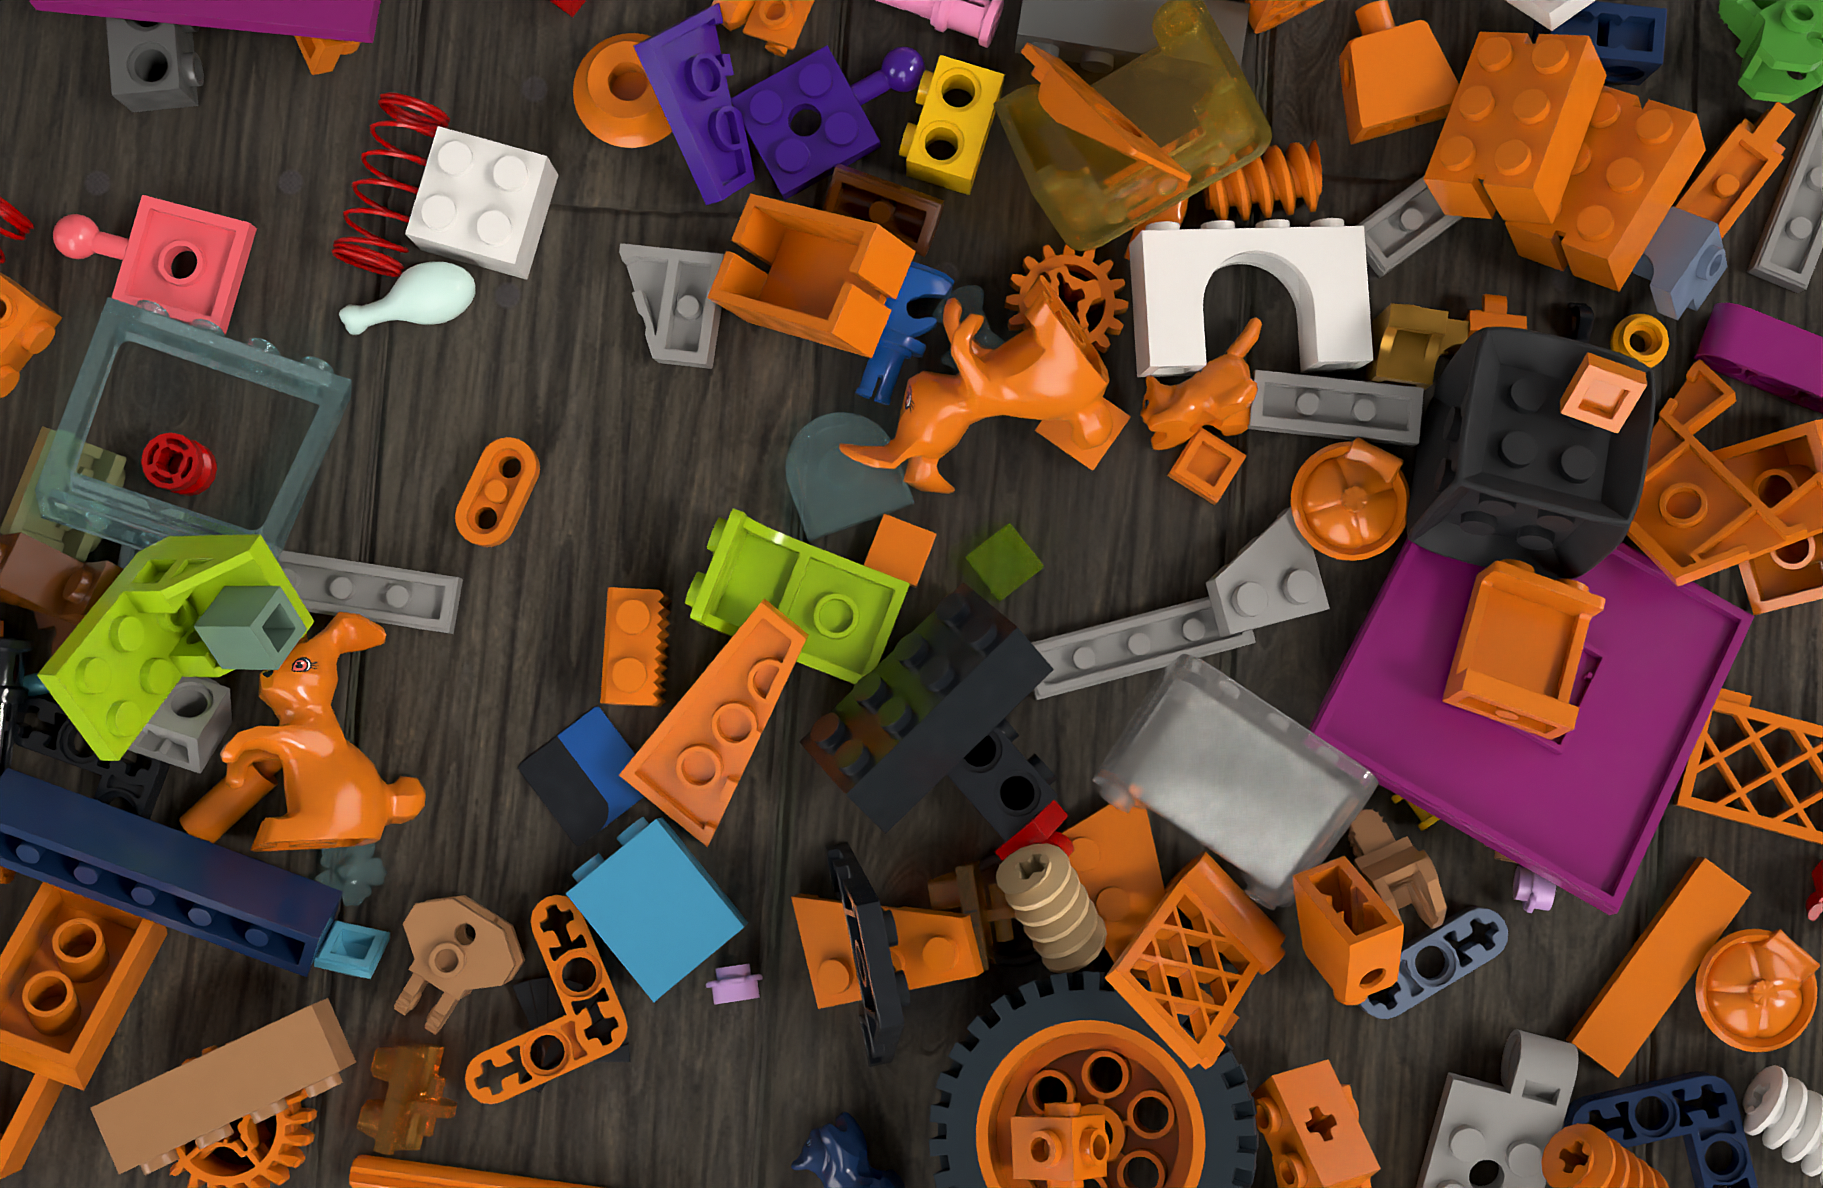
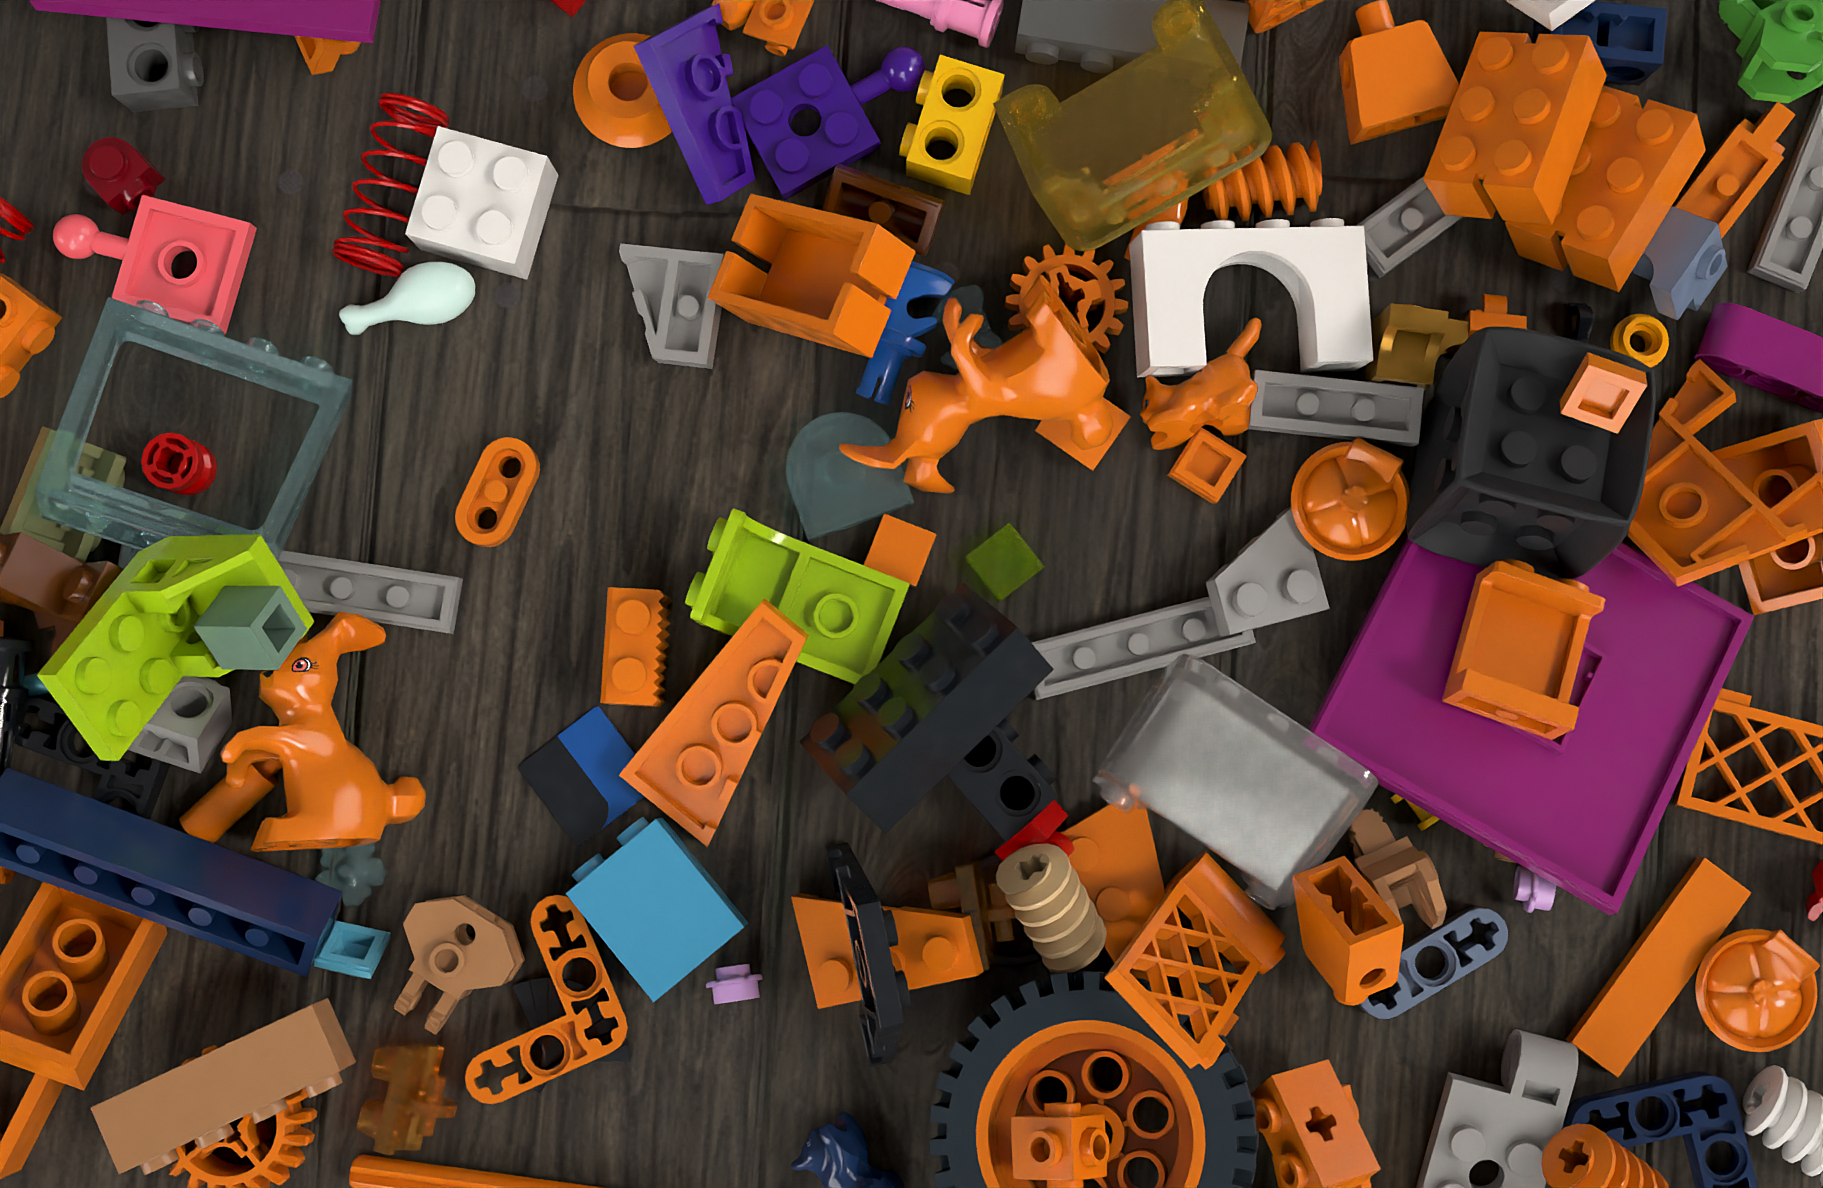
(119, 173): none -> dark red plate
(1086, 111): orange piece -> none

